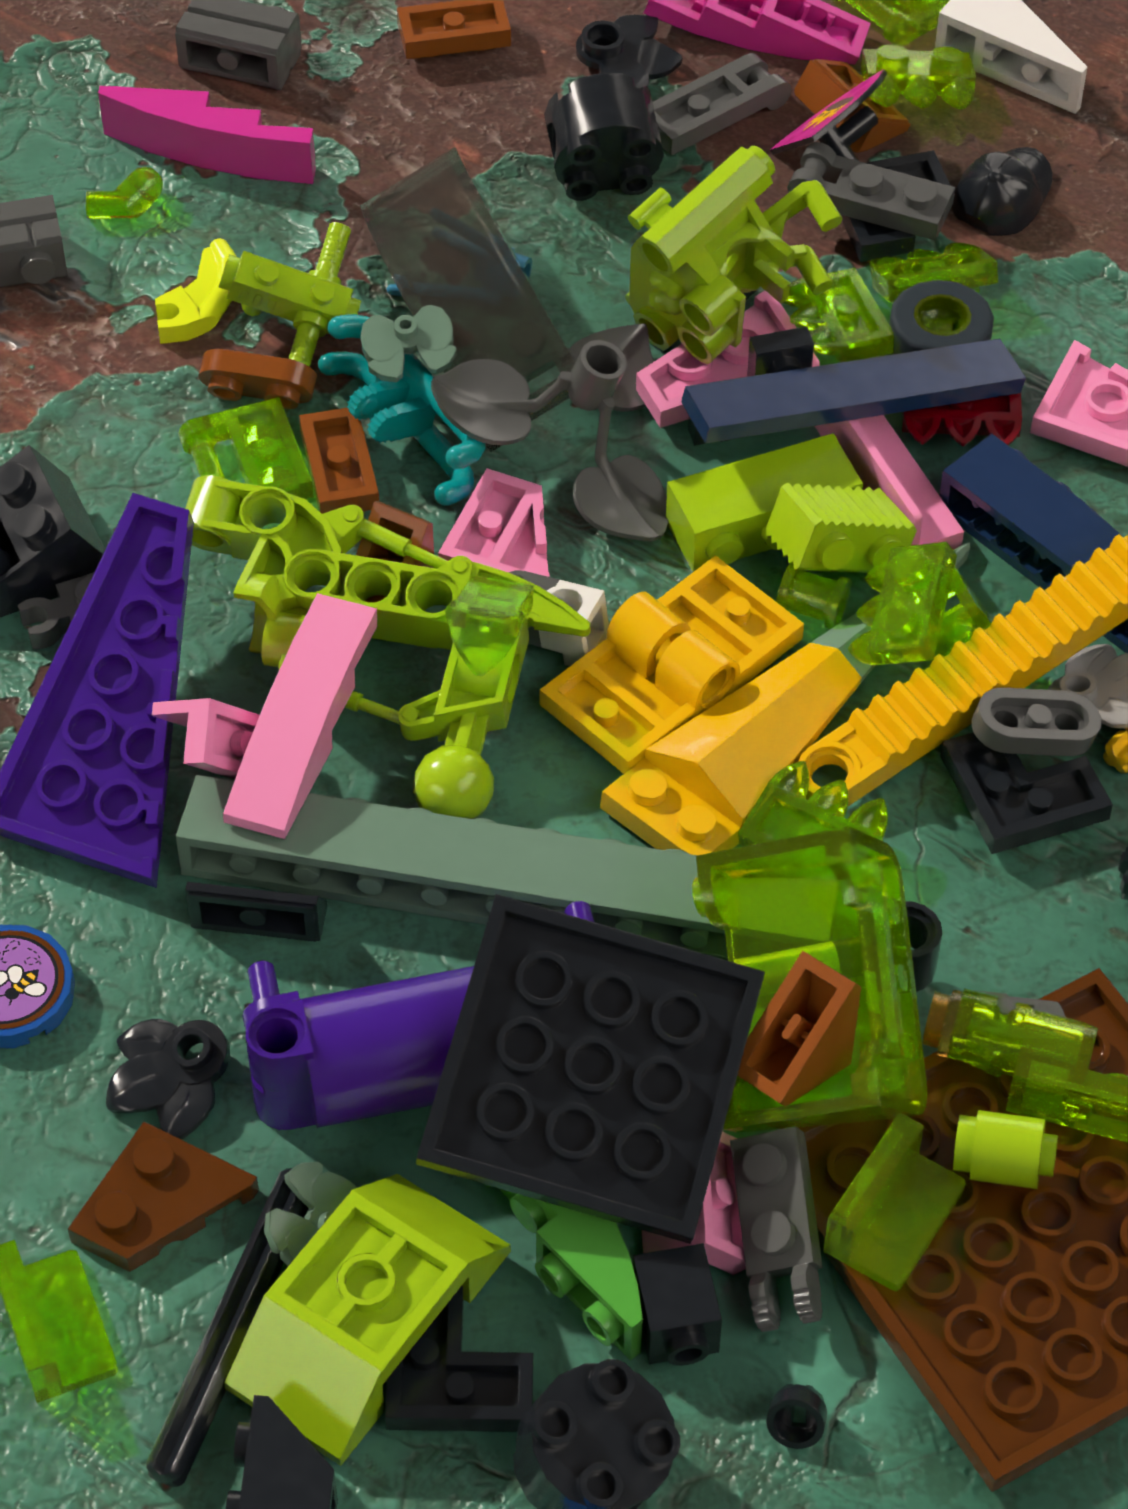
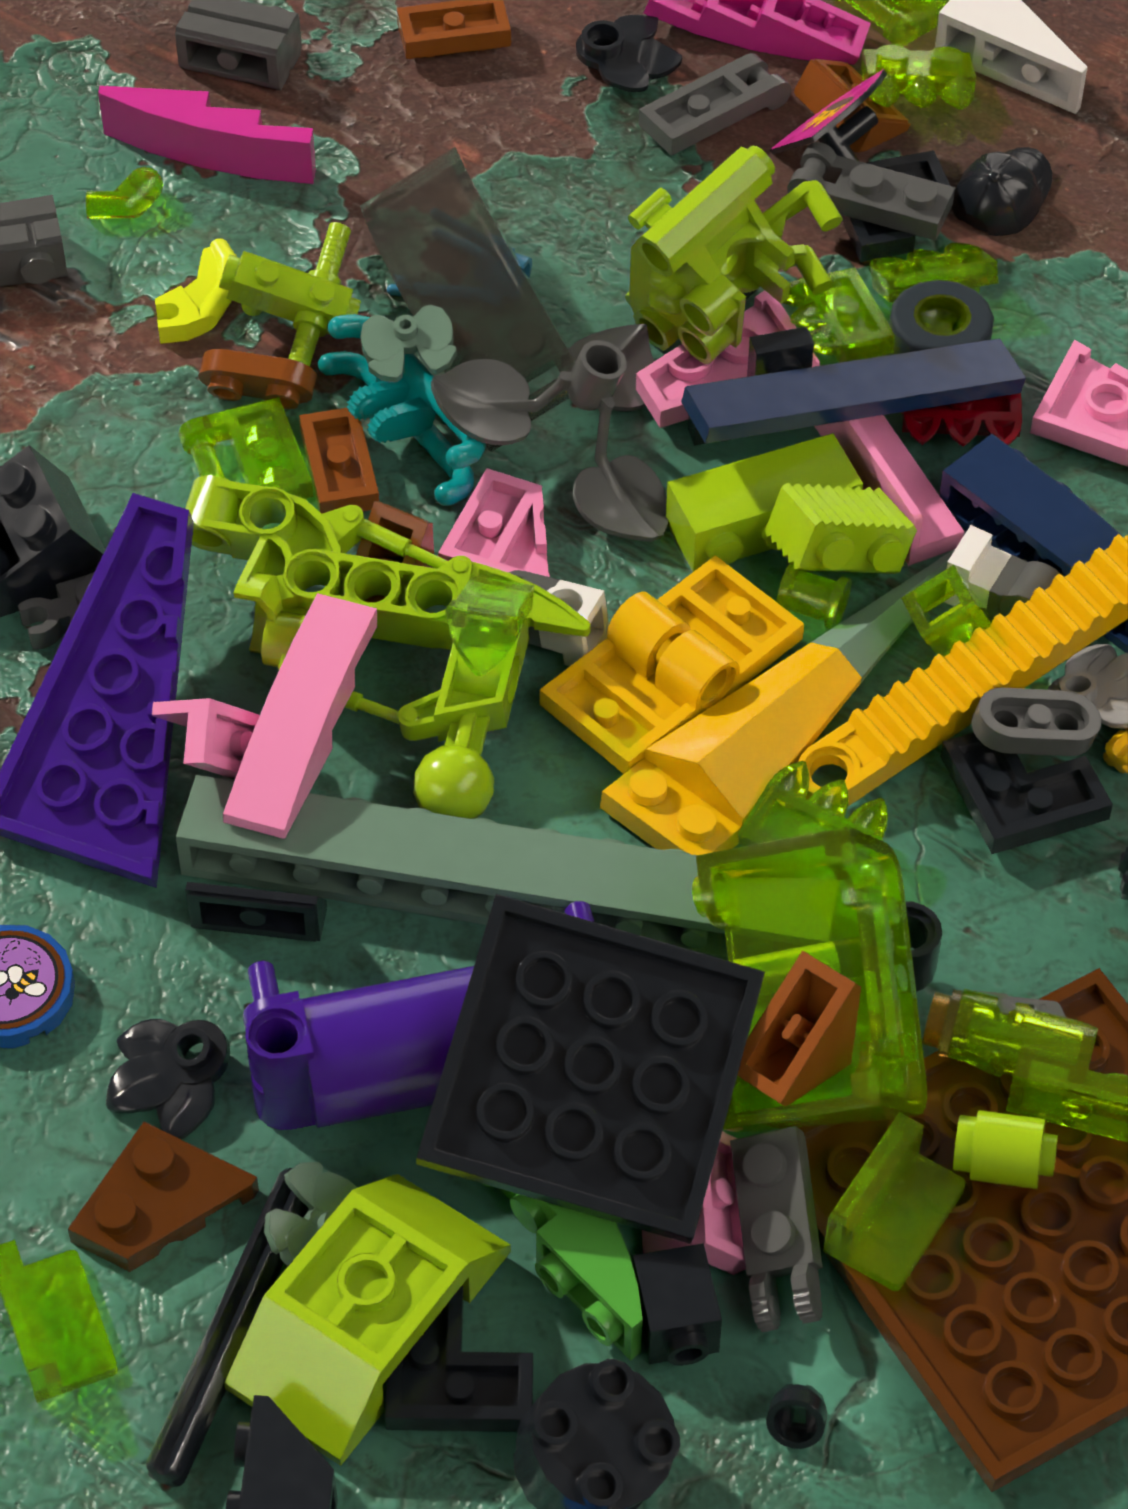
(604, 136): black brick -> none
(909, 606): clear neon green plate -> none
(996, 575): none -> leg

